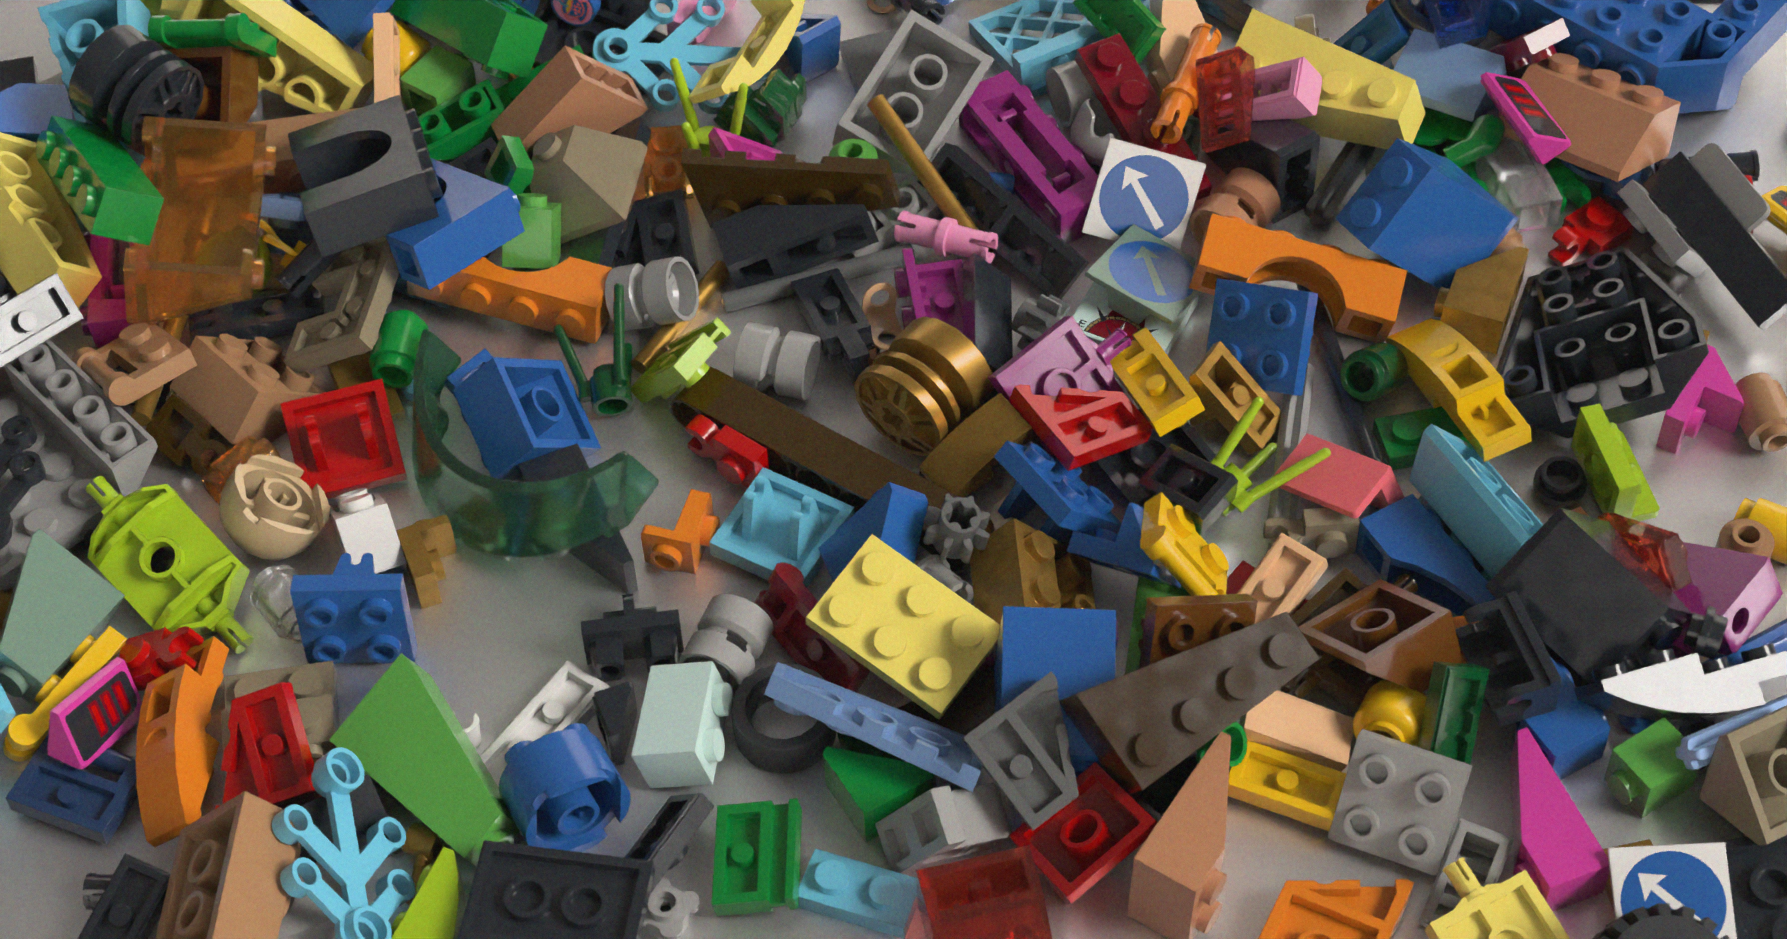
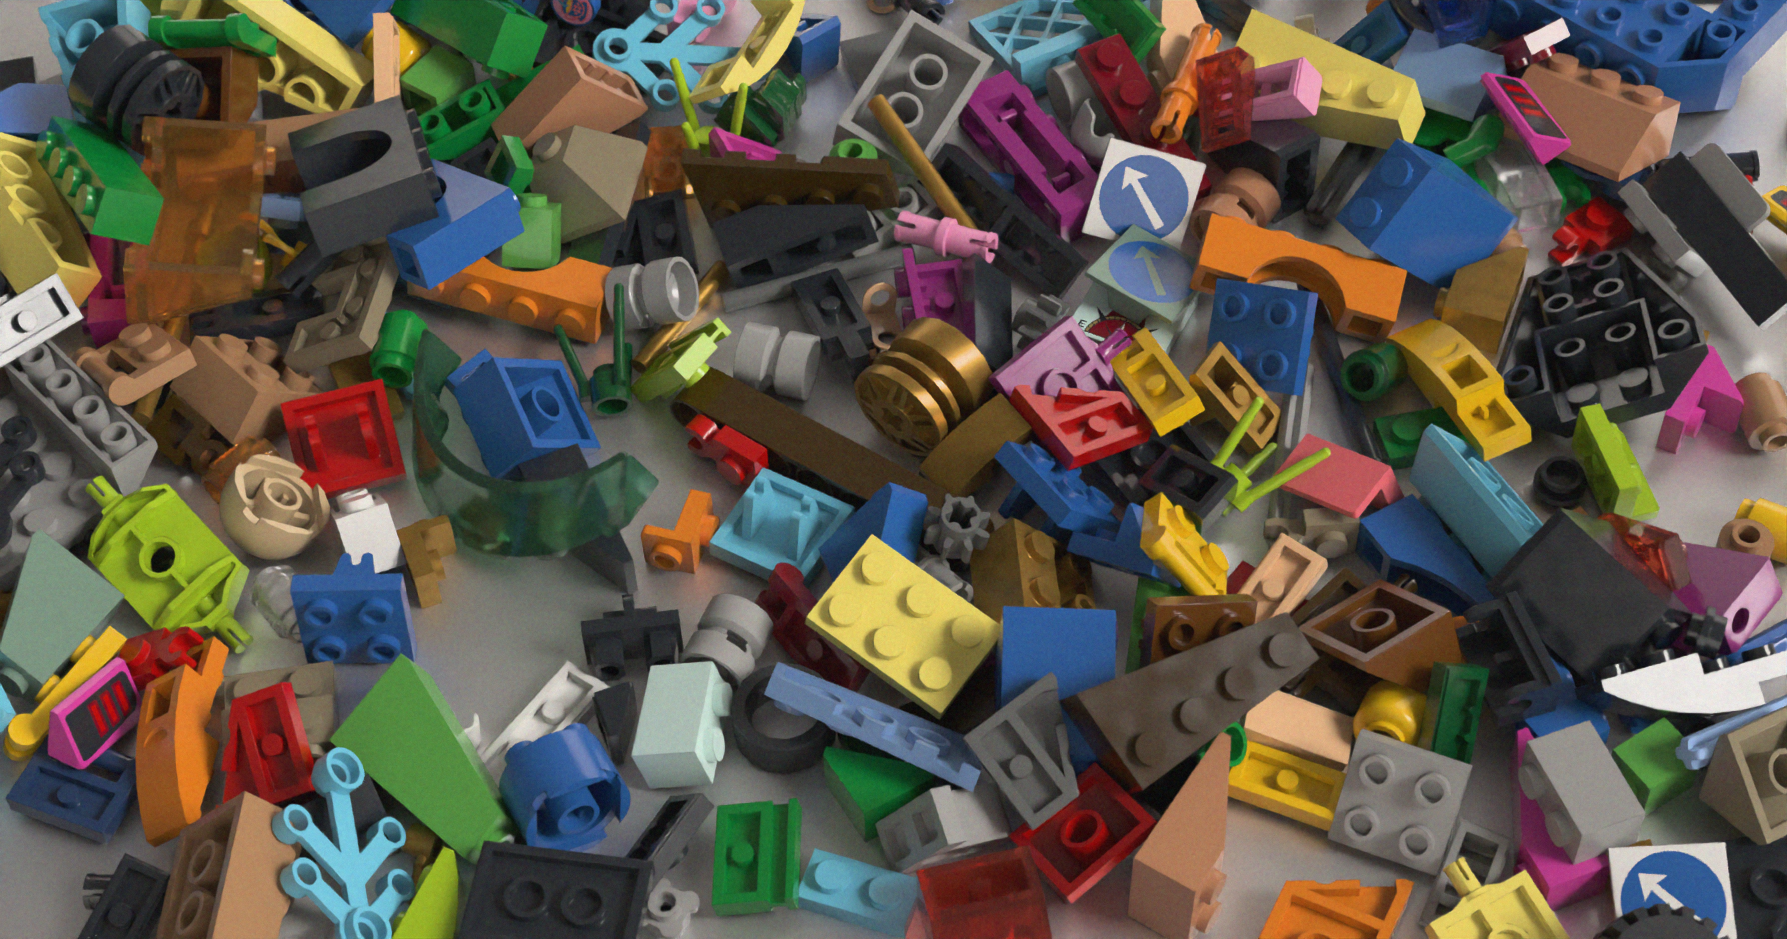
(1580, 792): none -> light grey brick

